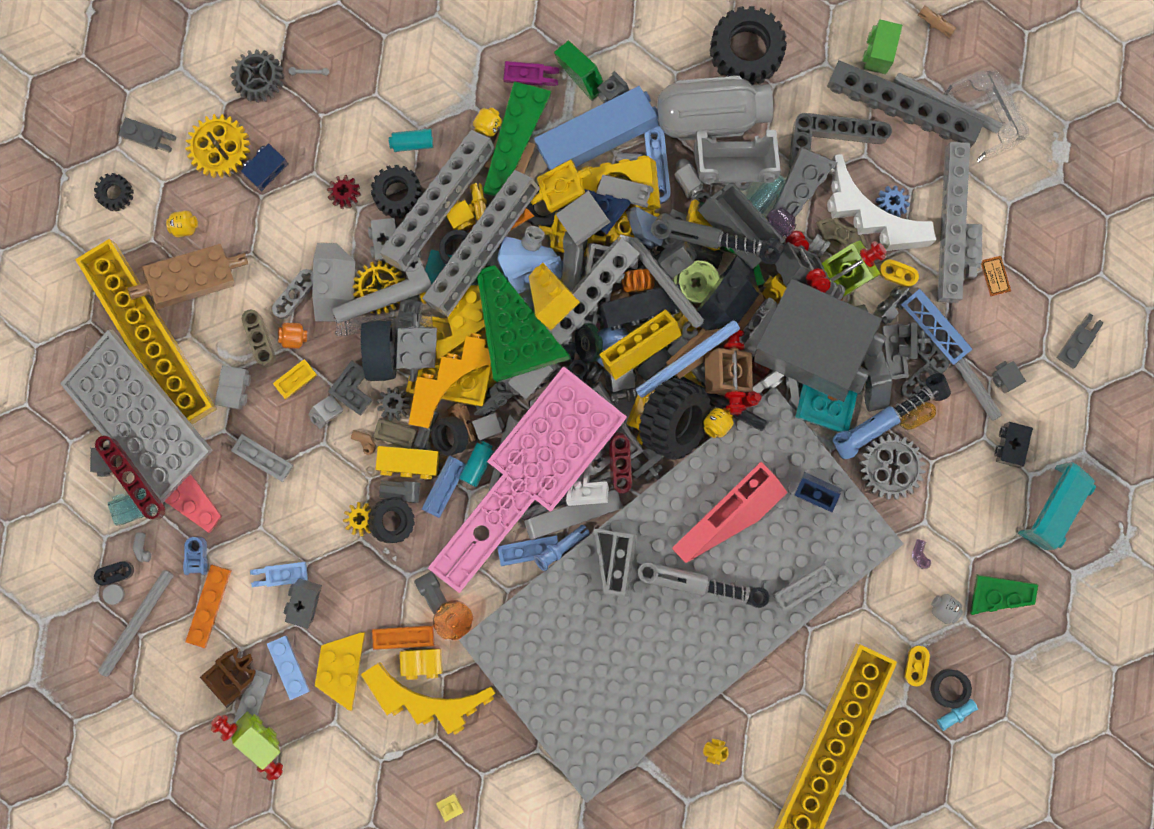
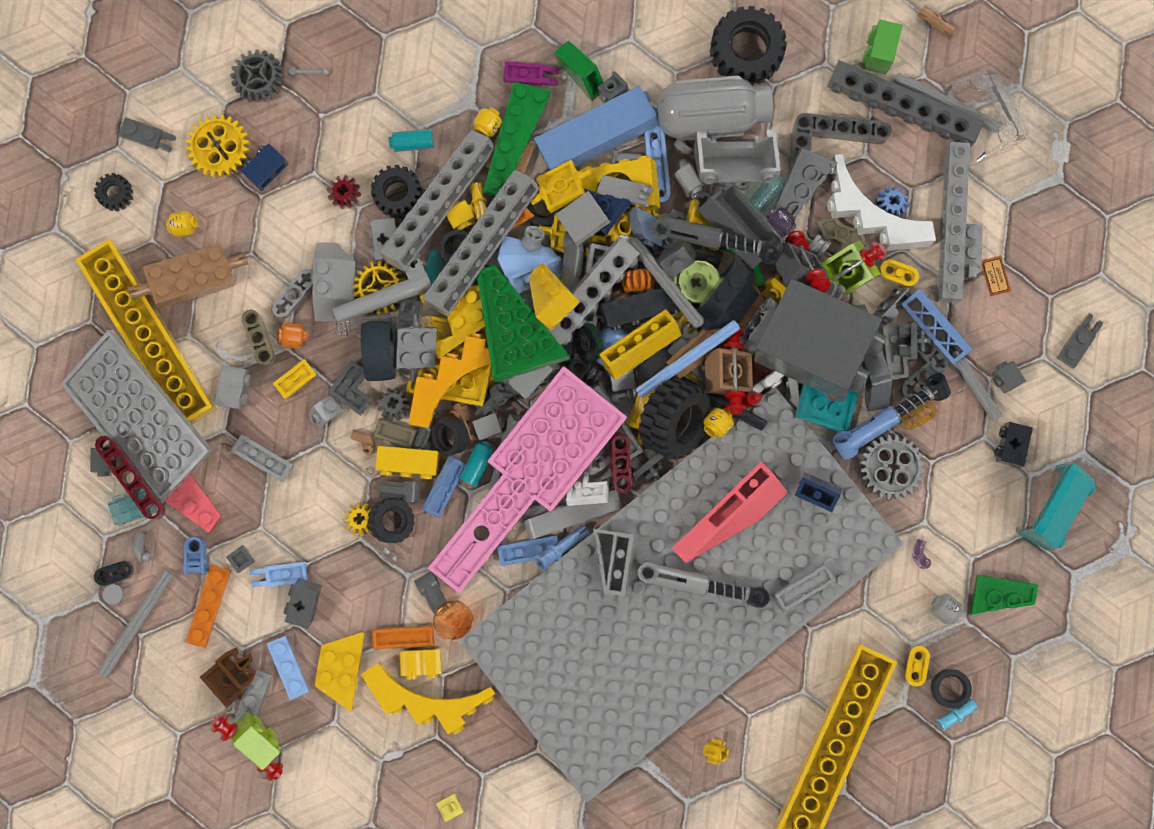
(240, 559): none -> dark grey tile
(683, 147): none -> light grey tile

